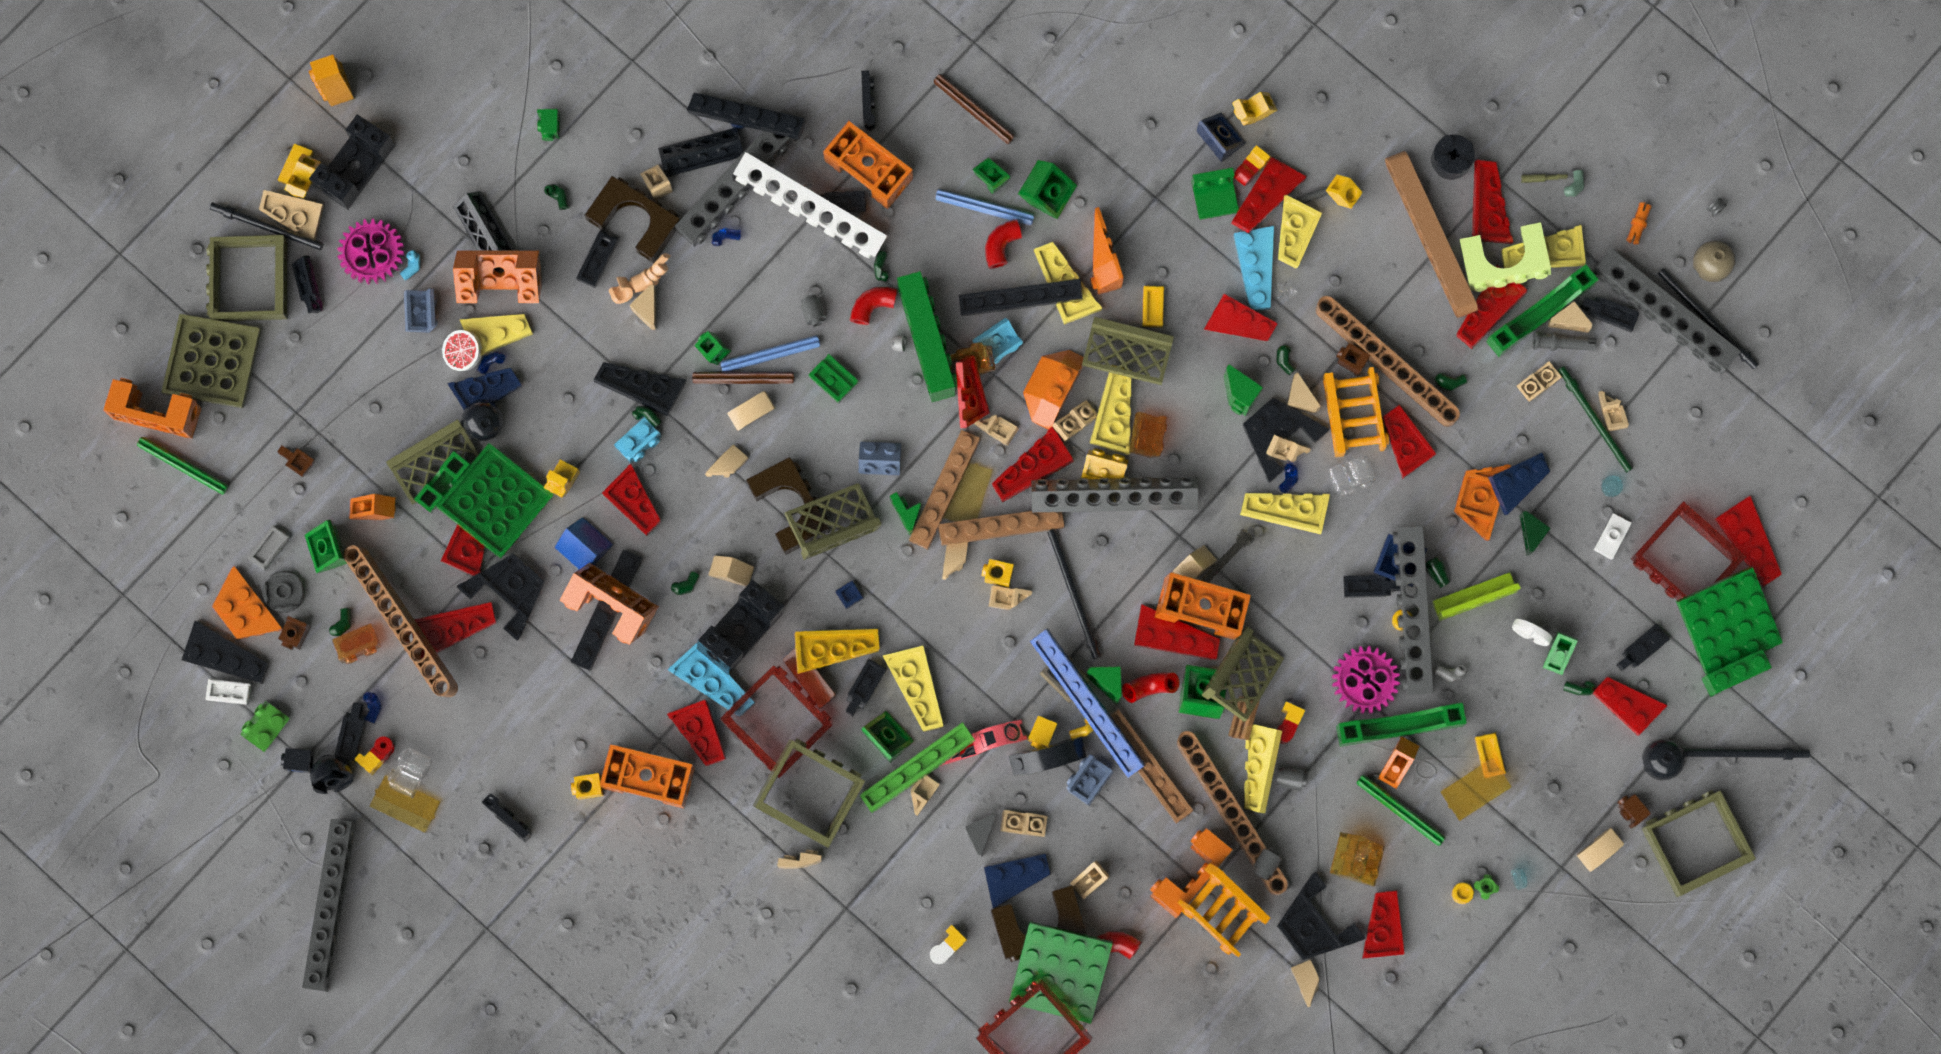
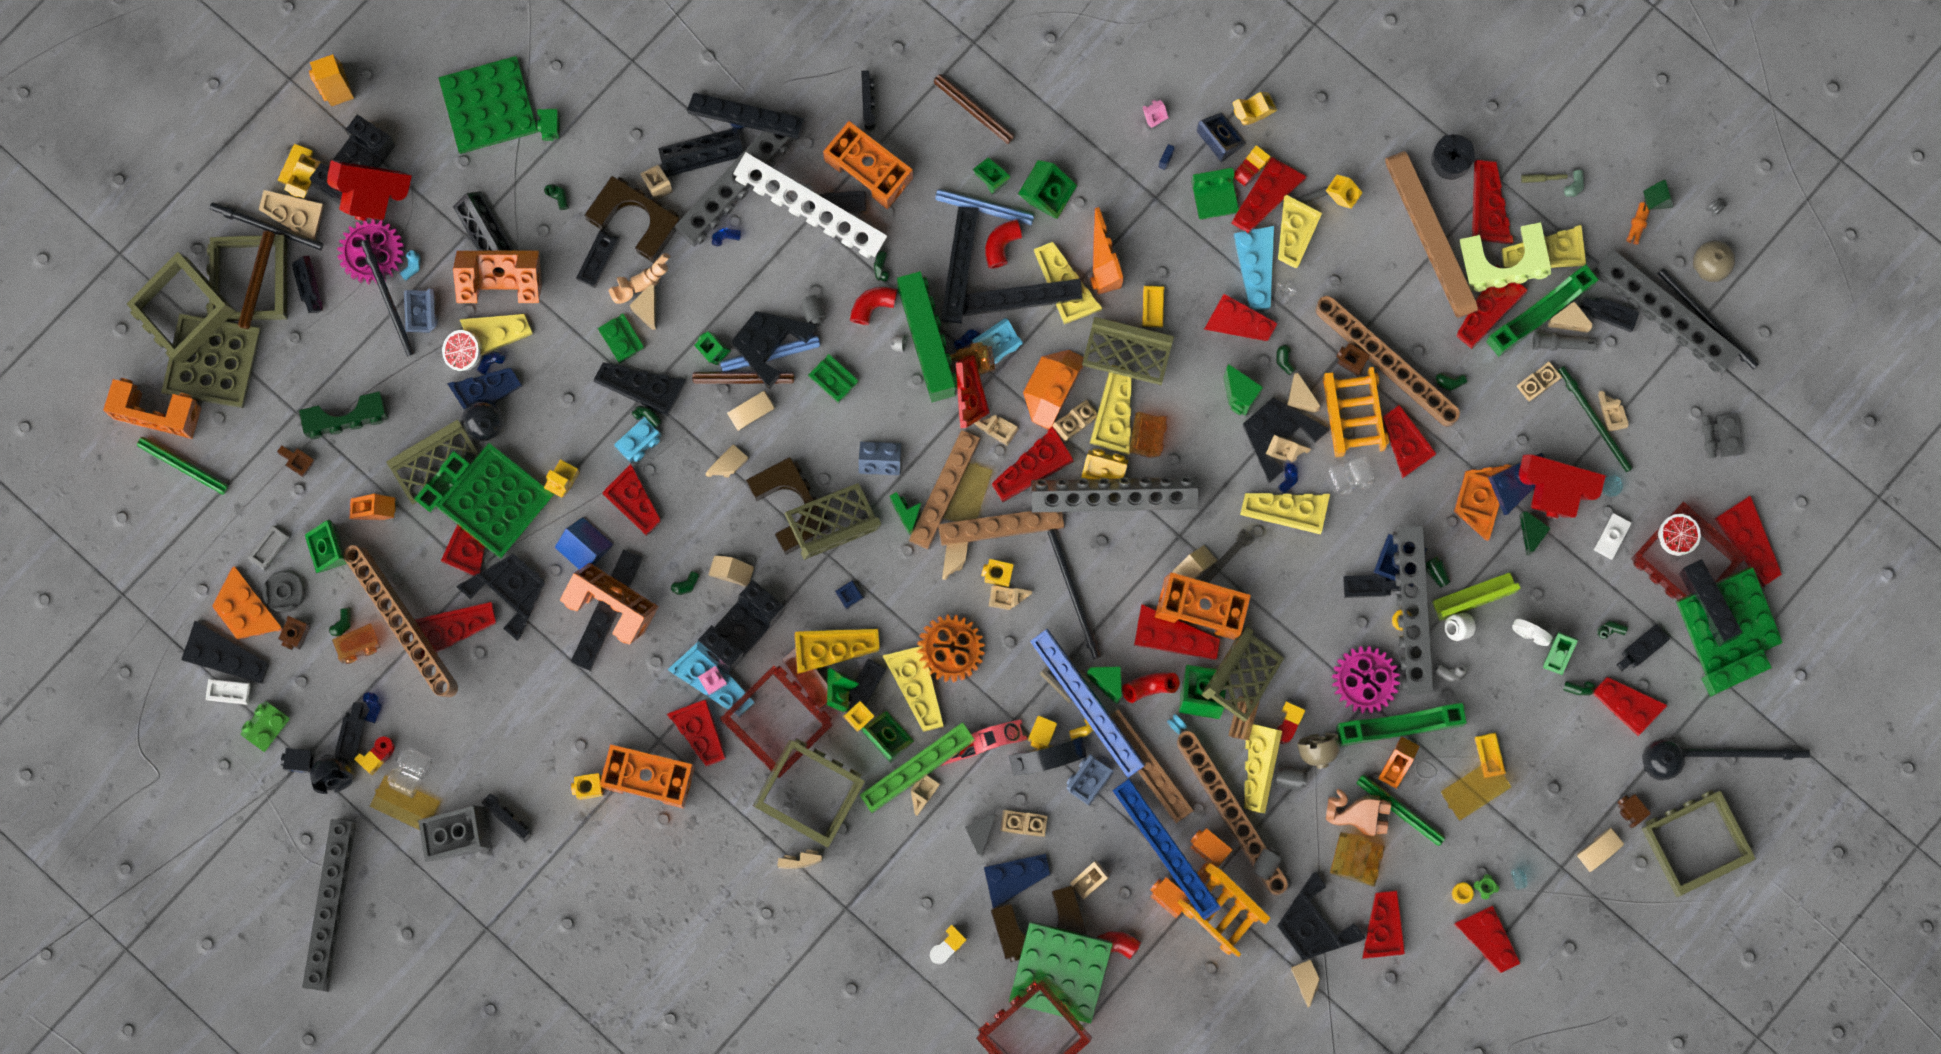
(203, 330): none -> olive window
(256, 280): none -> reddish brown axle
(367, 188): none -> red brick
(368, 410): none -> dark green arch
(372, 261): none -> black bar
(455, 833): none -> dark grey slope
(488, 105): none -> green plate
(620, 338): none -> green plate
(712, 680): none -> bright pink tile
(763, 336): none -> black wing
(838, 689): none -> green slope
(858, 716): none -> yellow brick
(952, 630): none -> orange gear
(960, 265): none -> black plate
(966, 339): none -> clear blue arm
(1155, 113): none -> bright pink tile
(1166, 157): none -> dark blue tile
(1166, 849): none -> blue tile
(1176, 724): none -> medium azure bush
(1318, 749): none -> dark tan cylinder
(1360, 813): none -> hips
(1460, 626): none -> white head
(1490, 938): none -> red wing
(1559, 485): none -> red brick
(1610, 627): none -> dark green arm
(1658, 196): none -> dark green slope
(1679, 534): none -> tile
(1720, 618): none -> black arch
(1728, 436): none -> dark grey plate

